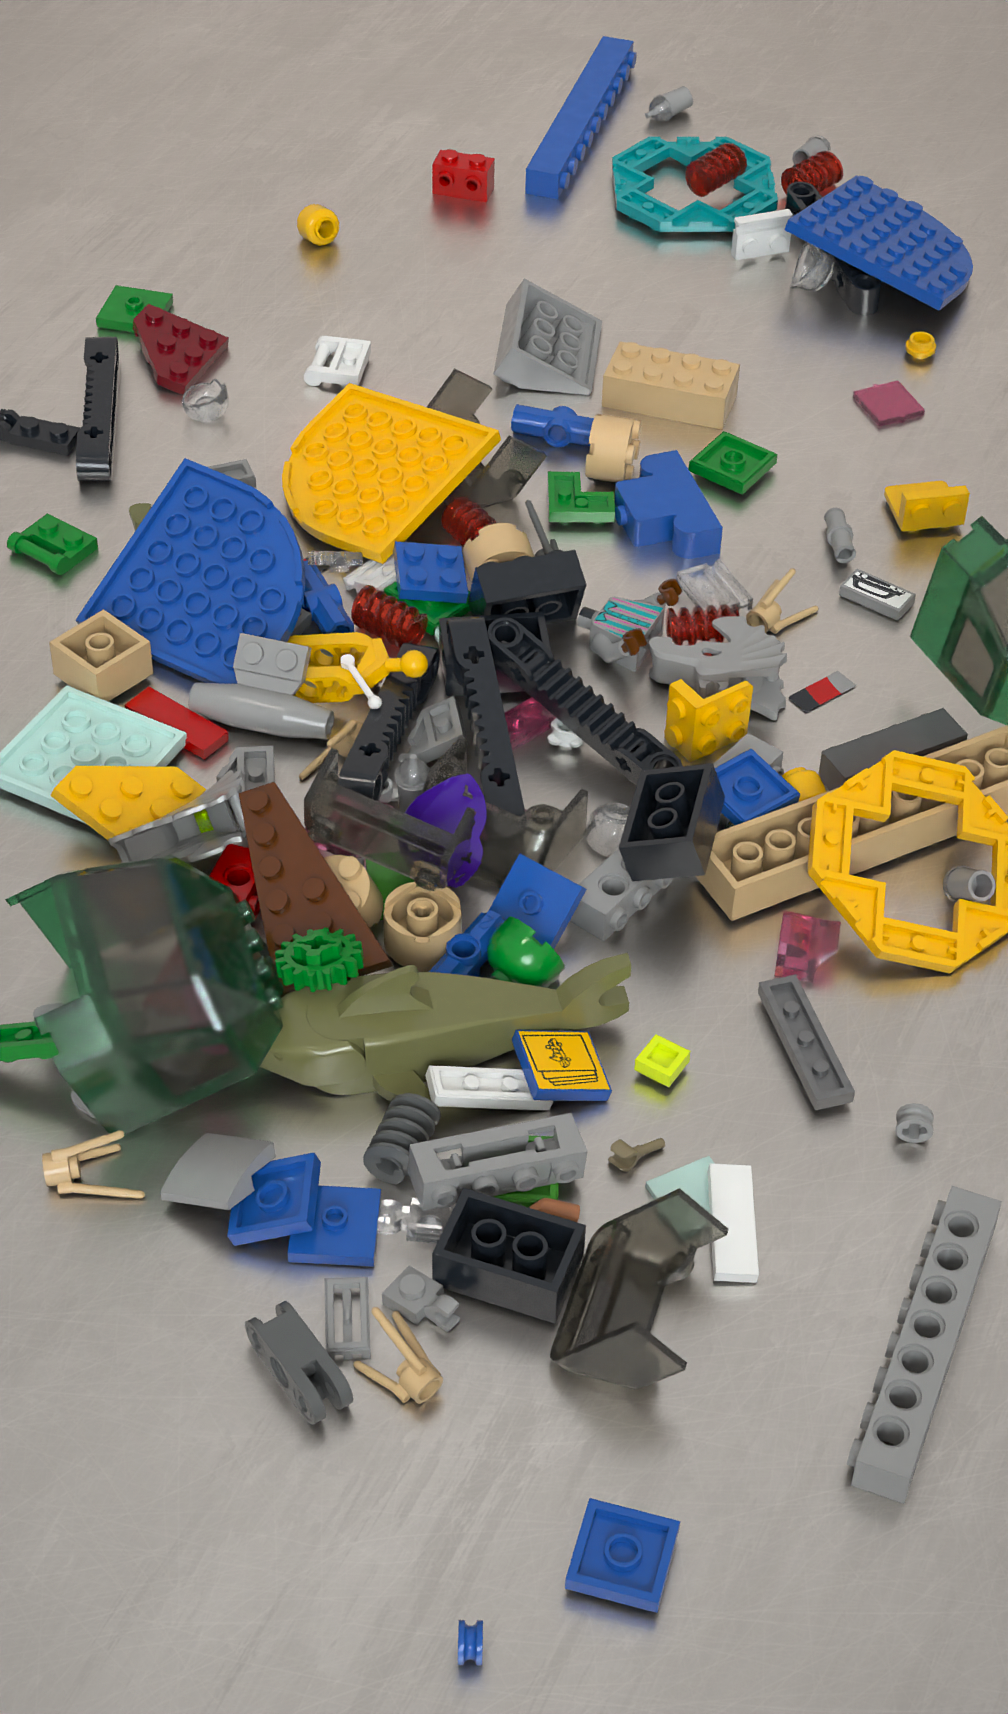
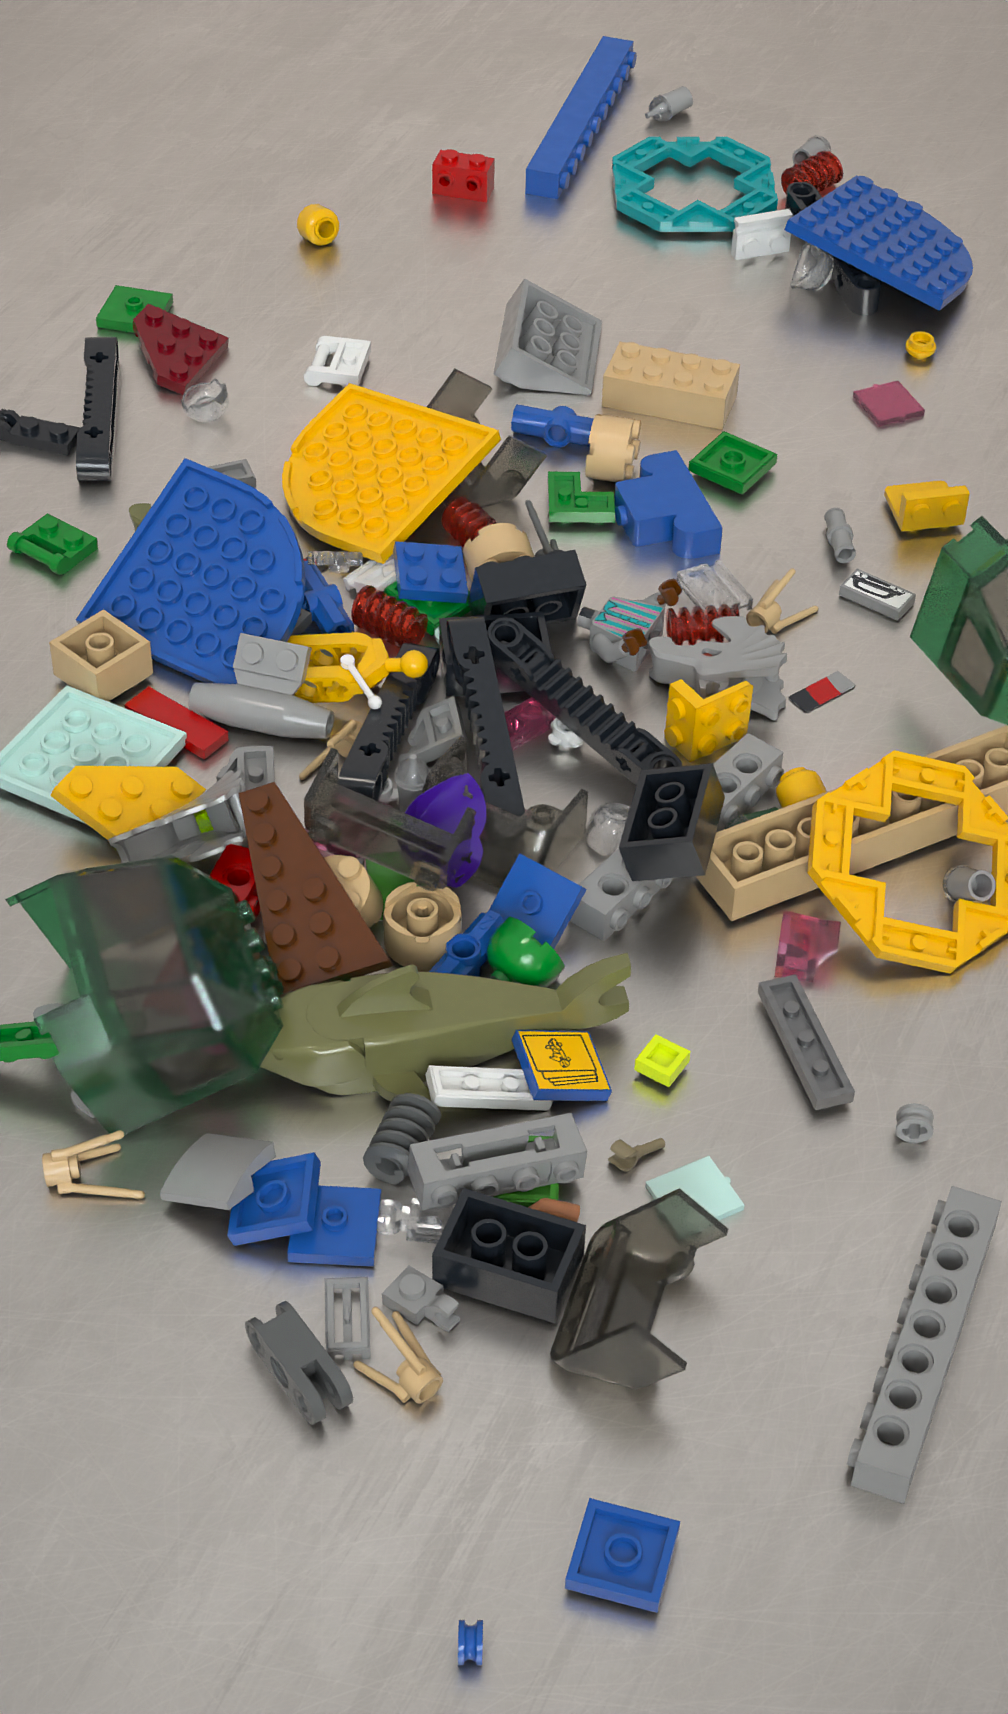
(319, 959): green gear -> none
(715, 169): clear red piece -> none
(733, 1205): white tile -> none
(752, 788): blue tile -> none
(915, 736): dark grey brick -> none

